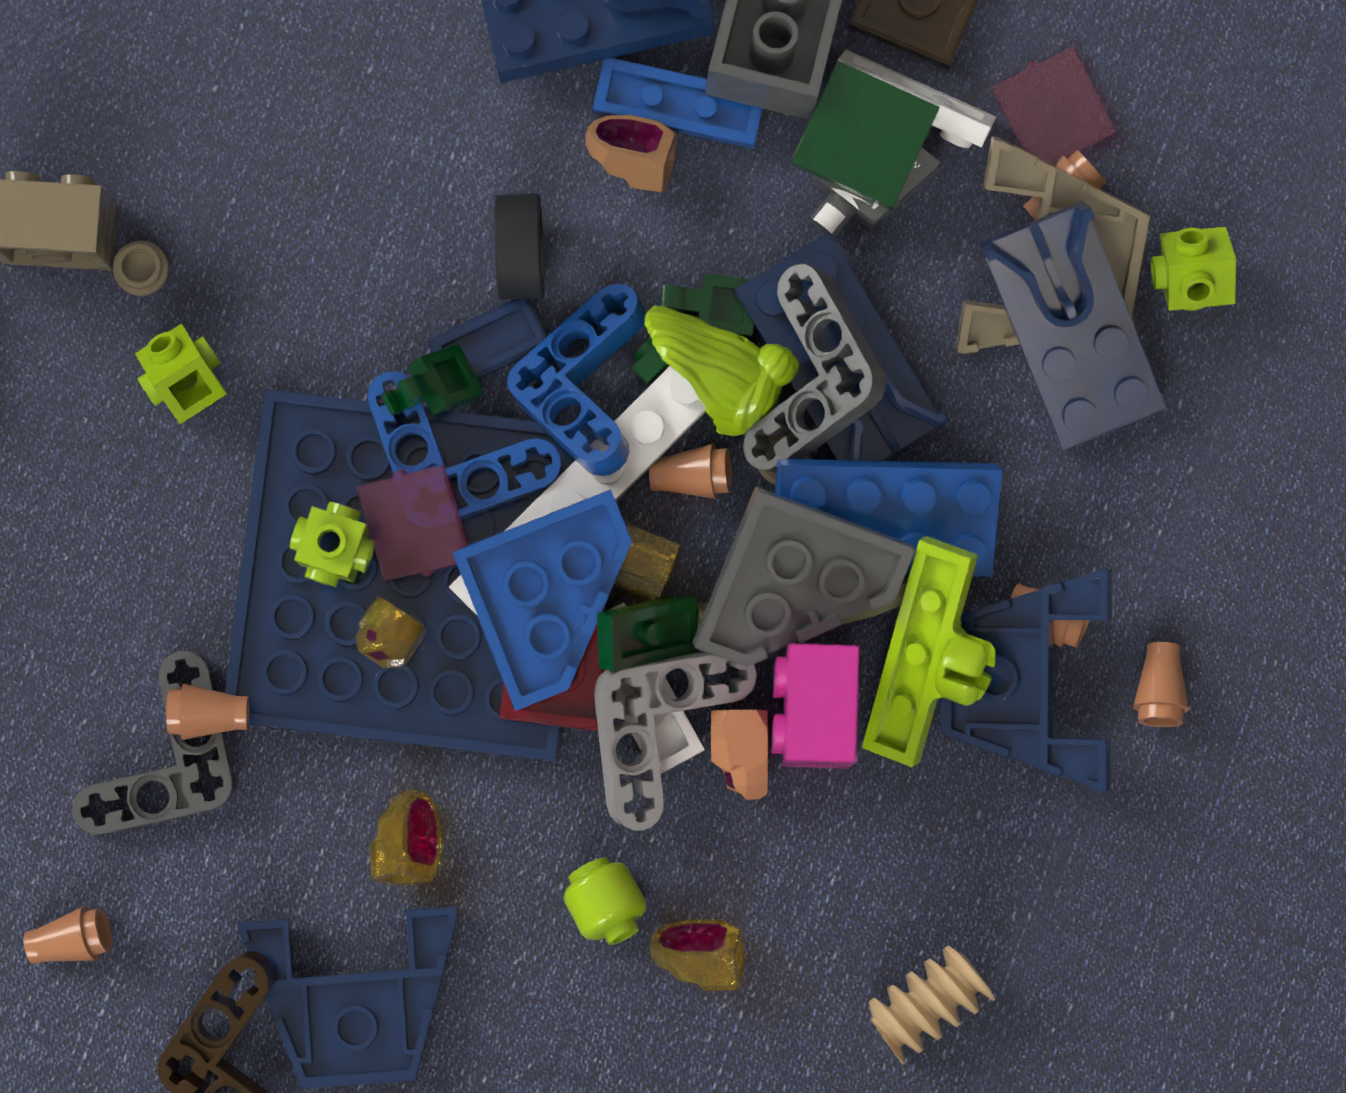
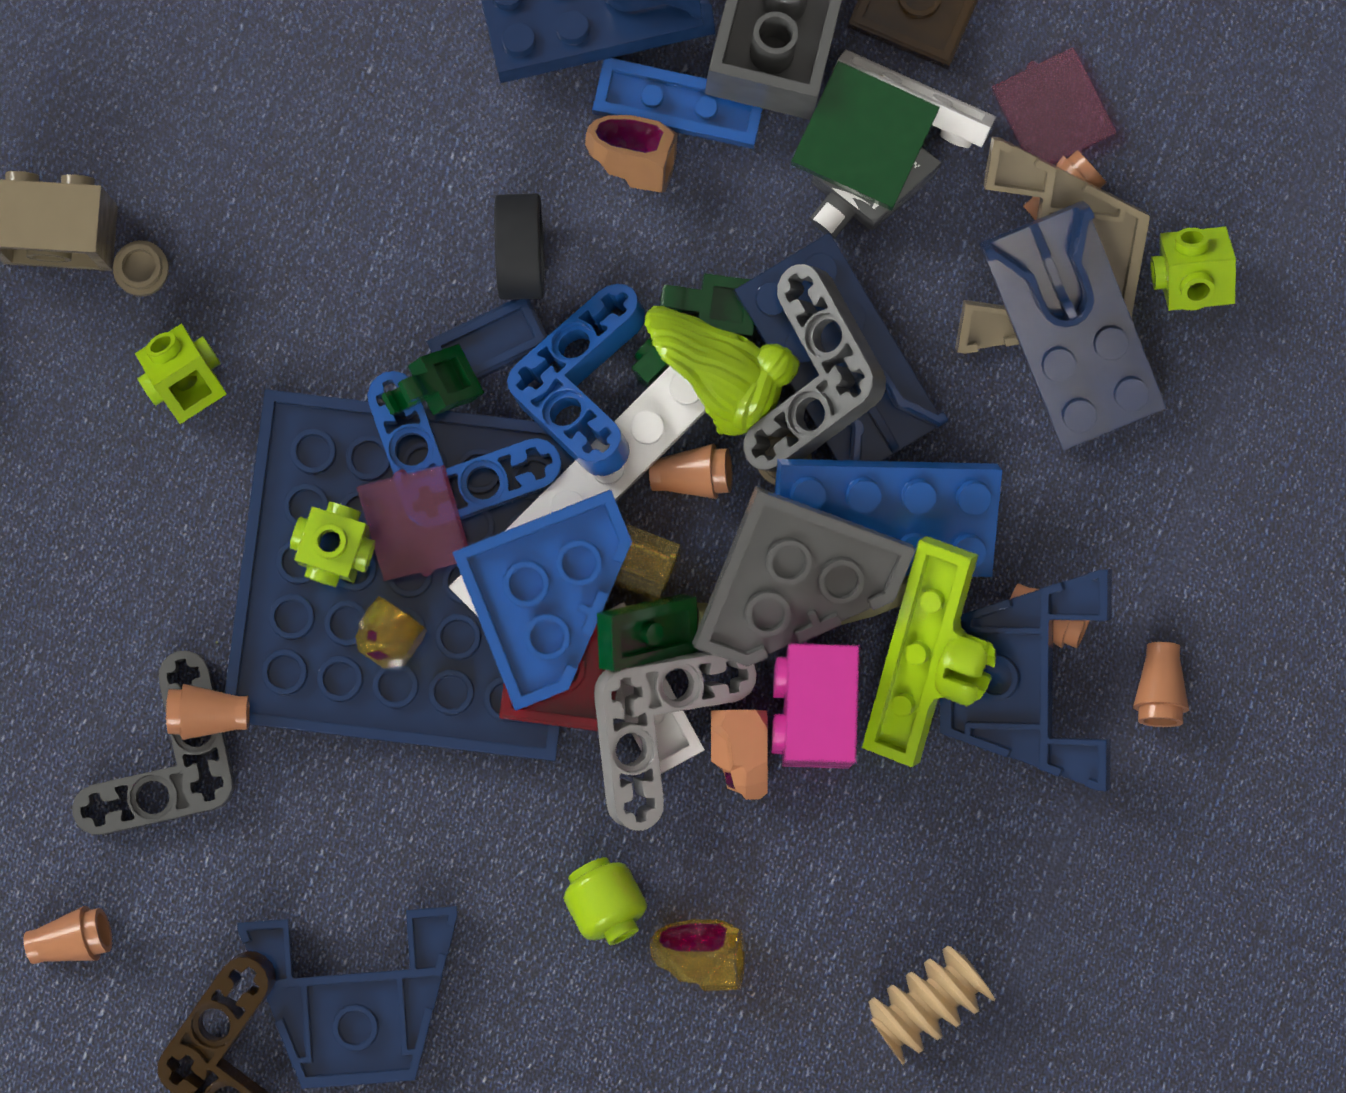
(407, 841): clear yellow rock -> none

